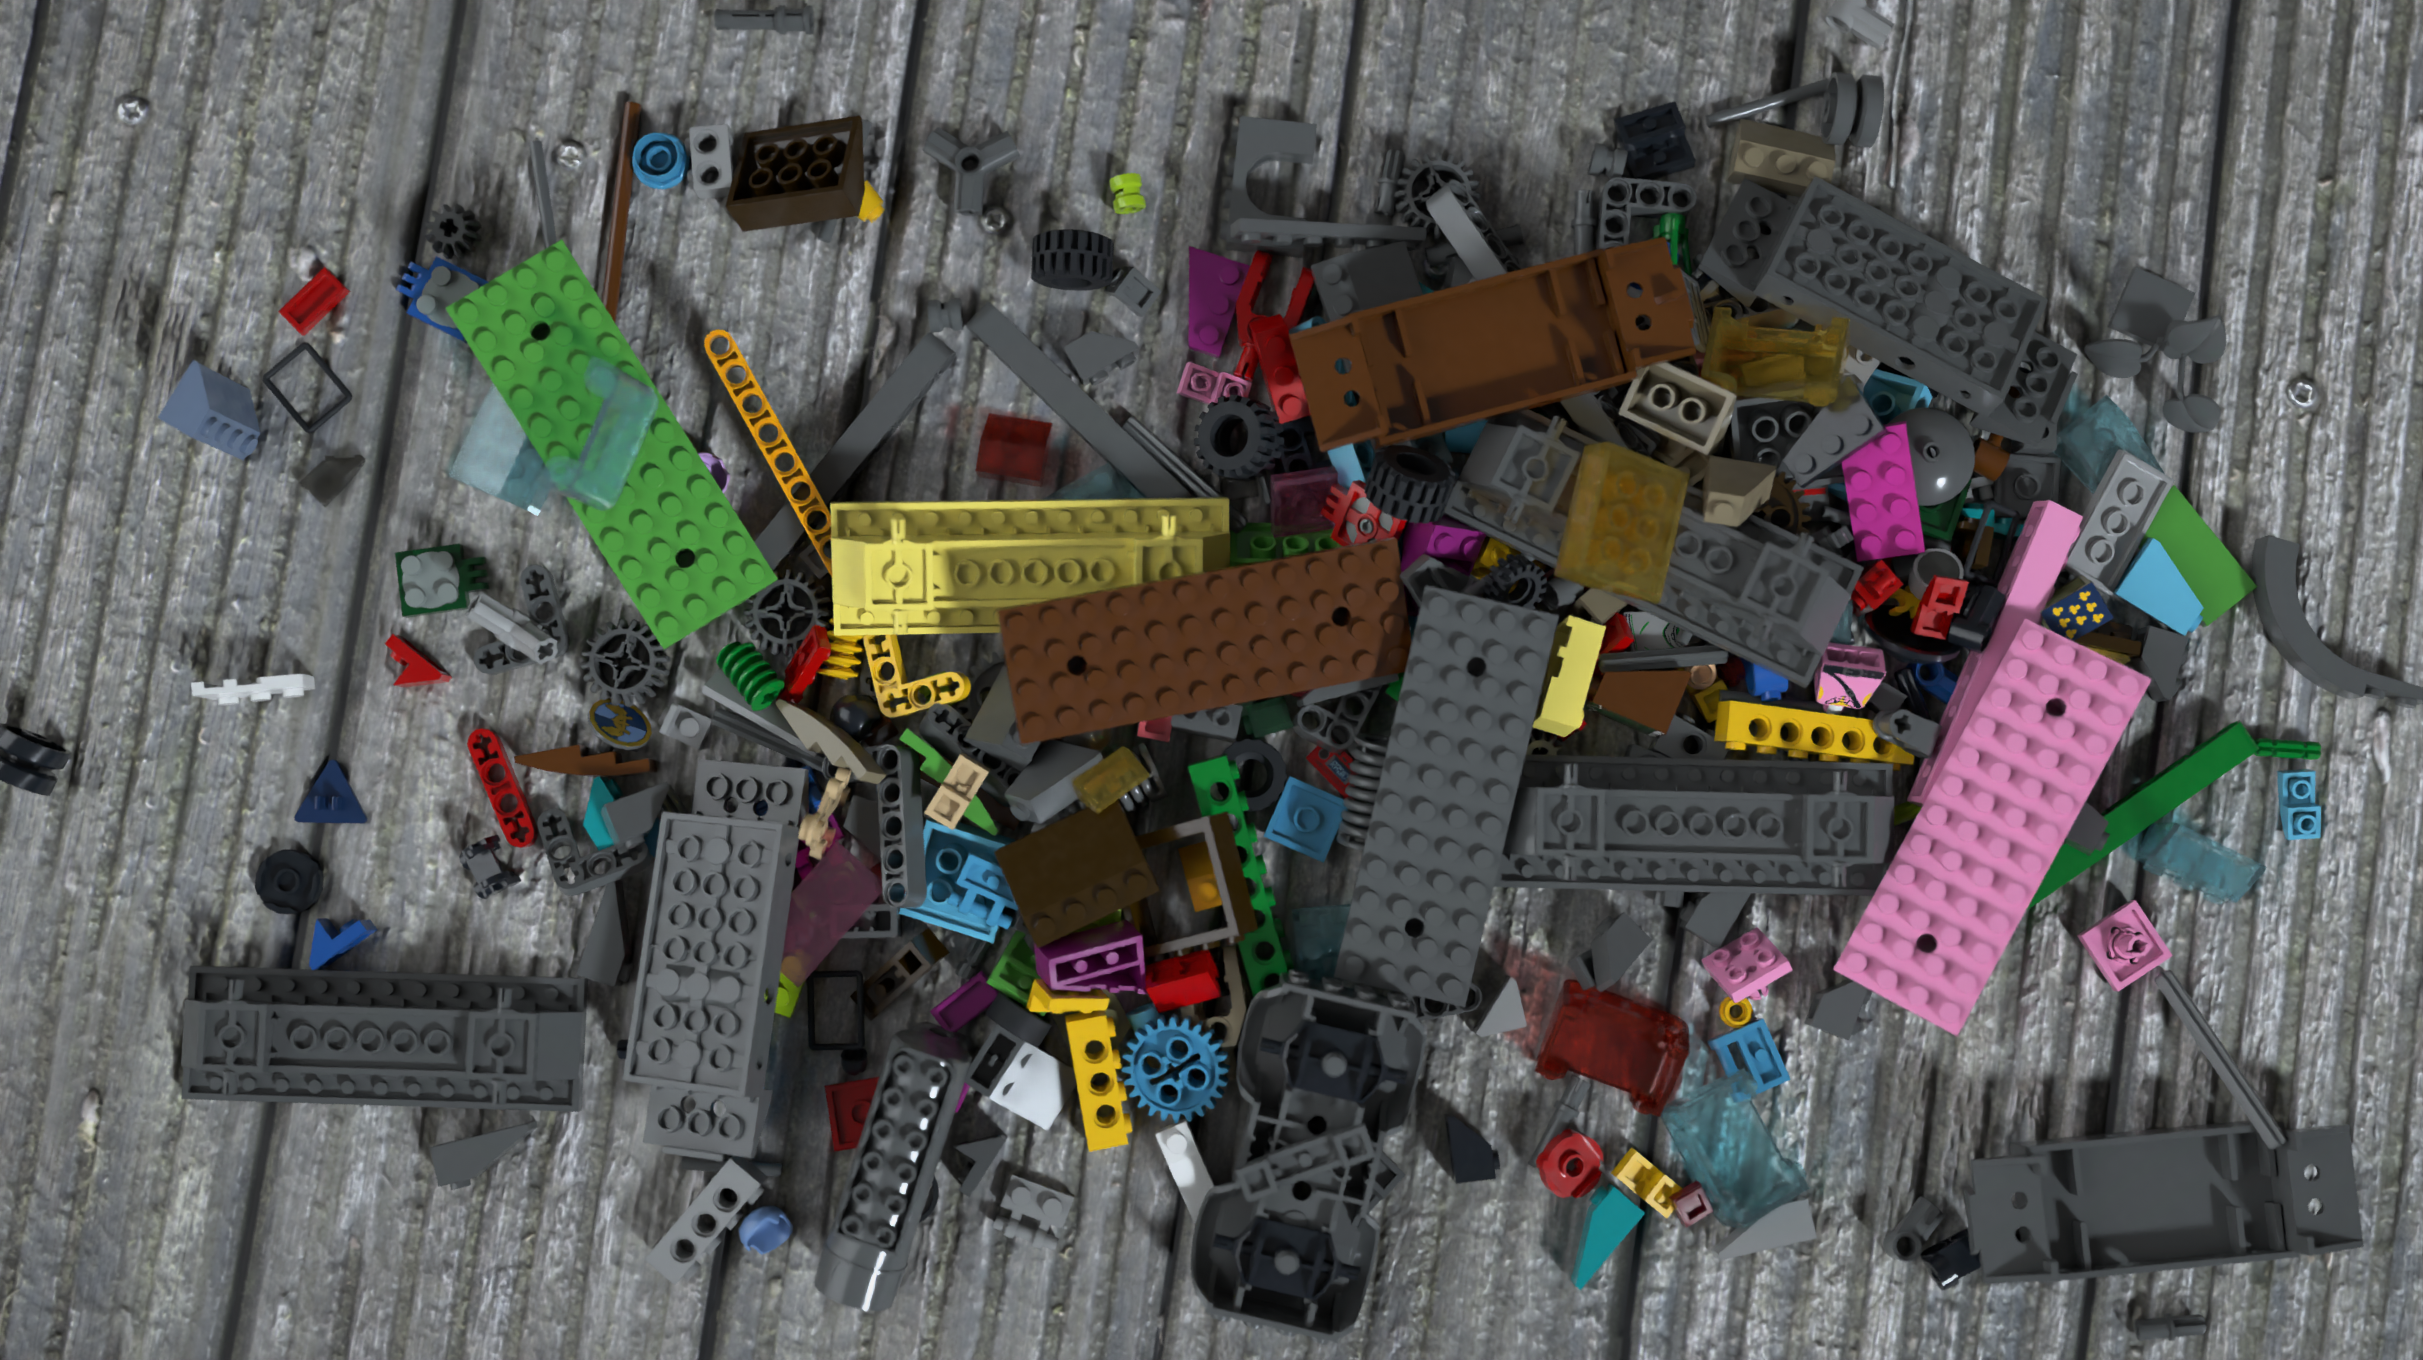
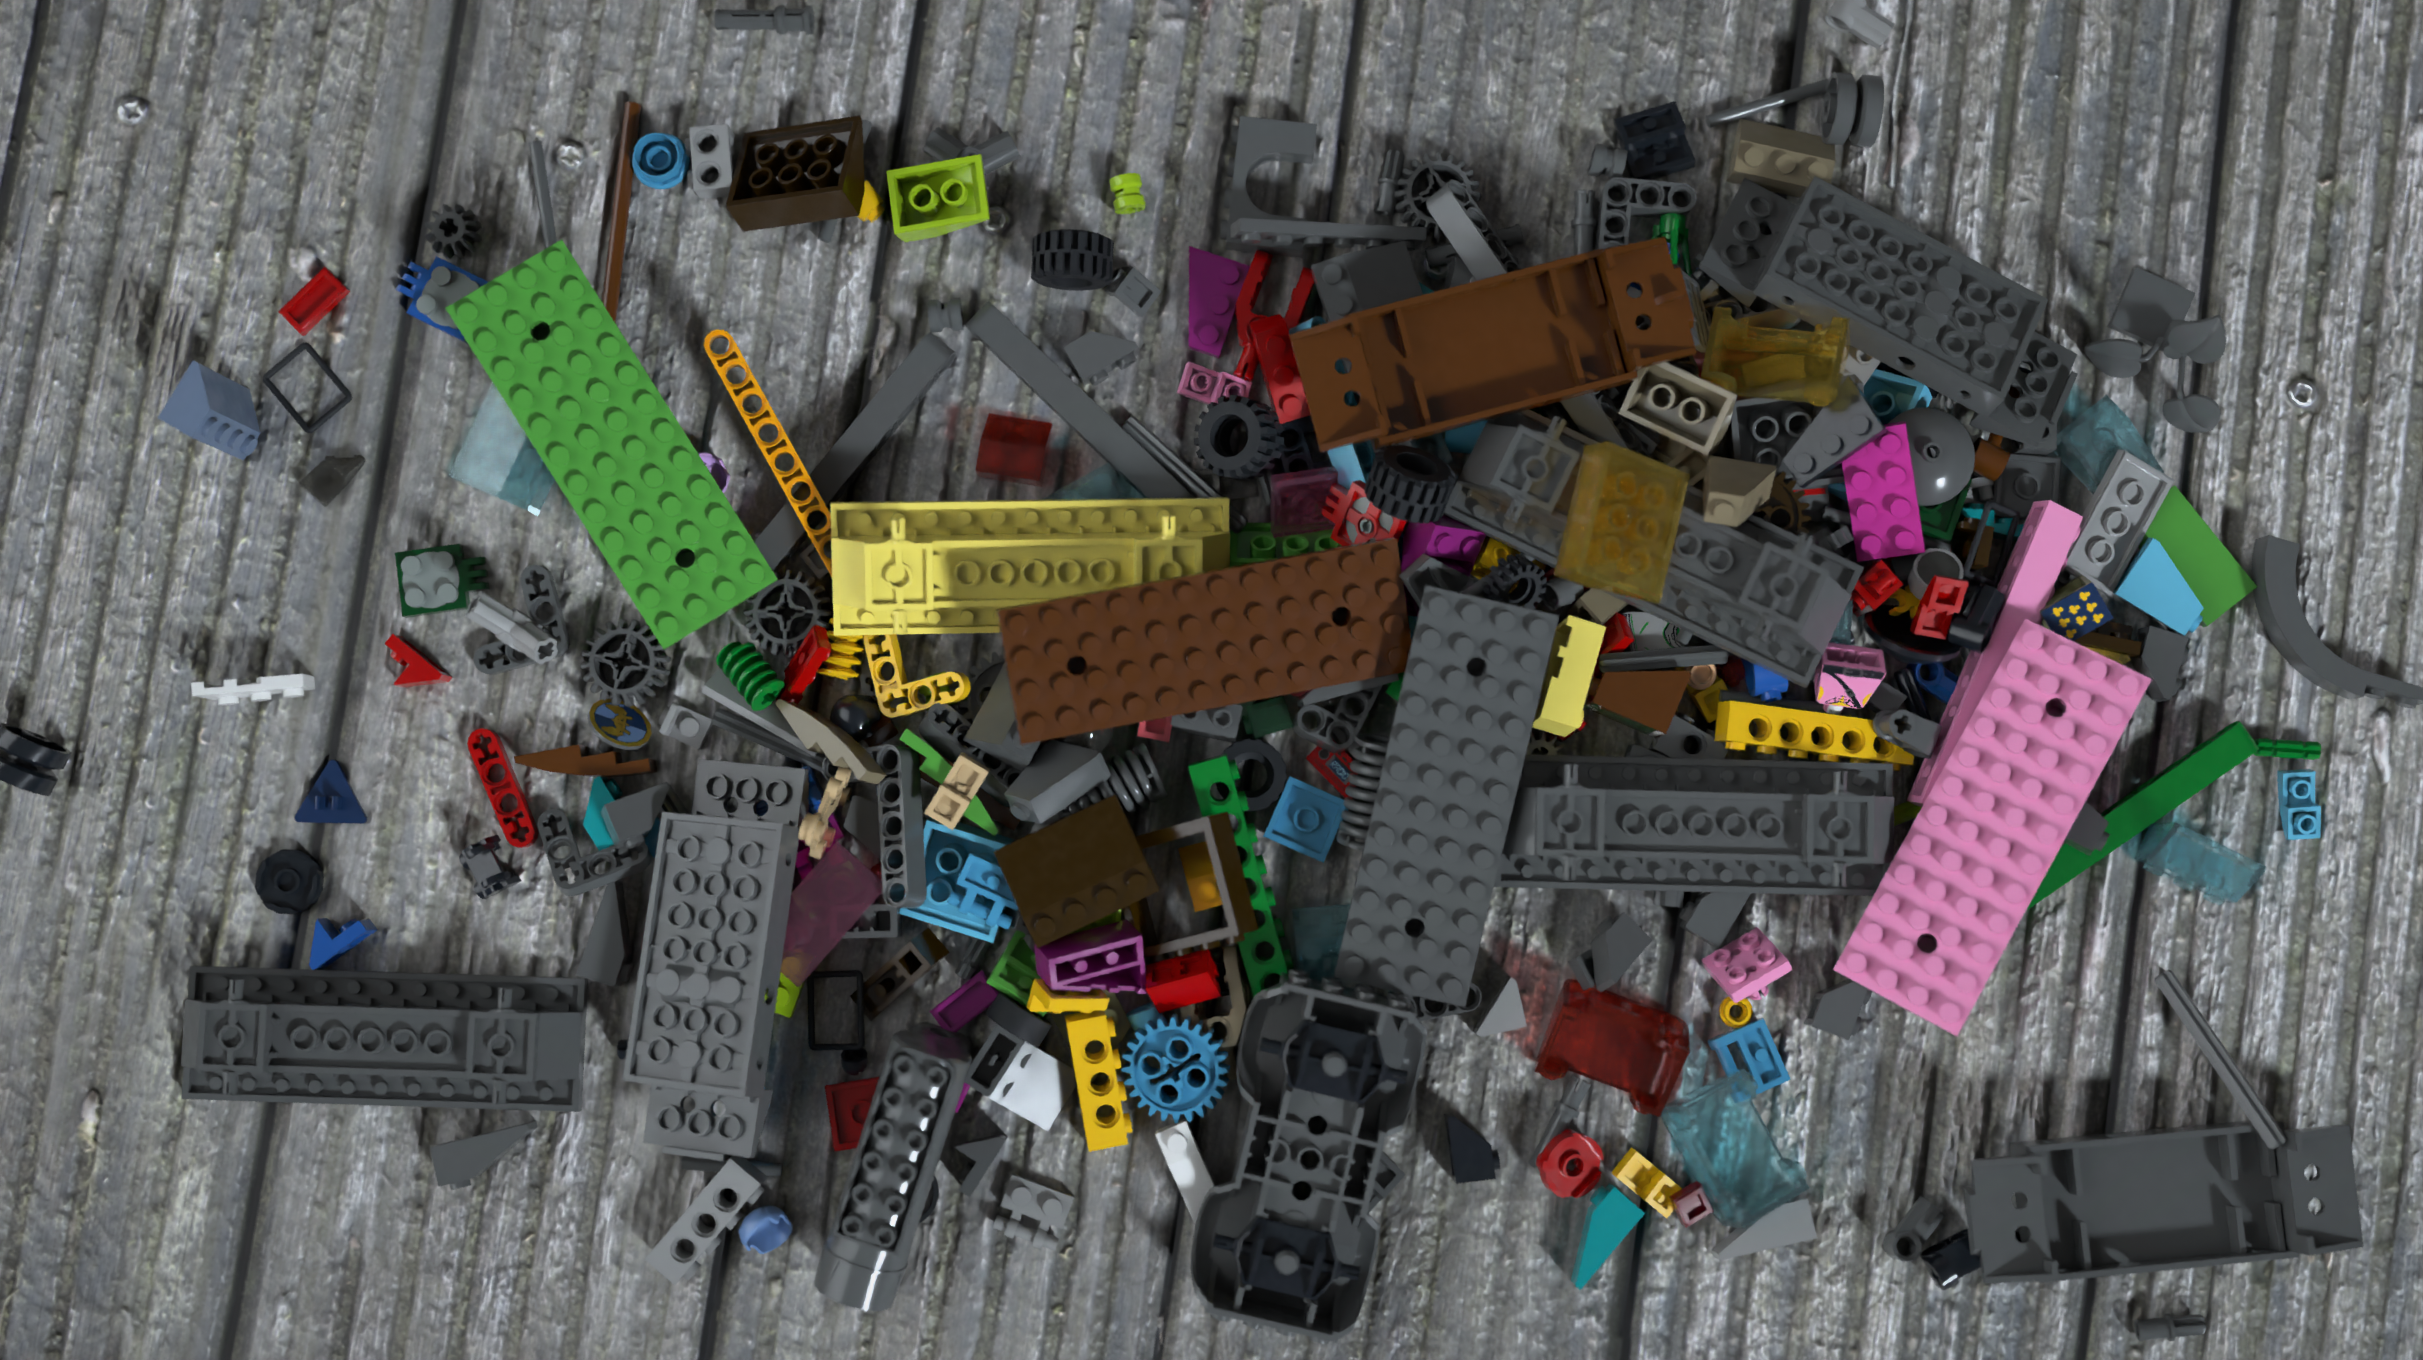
(612, 443): clear light blue windscreen -> none
(937, 197): none -> lime slope
(1109, 779): clear yellow slope -> none
(1304, 1159): dark grey slope -> none
(2145, 948): bright pink plate -> none

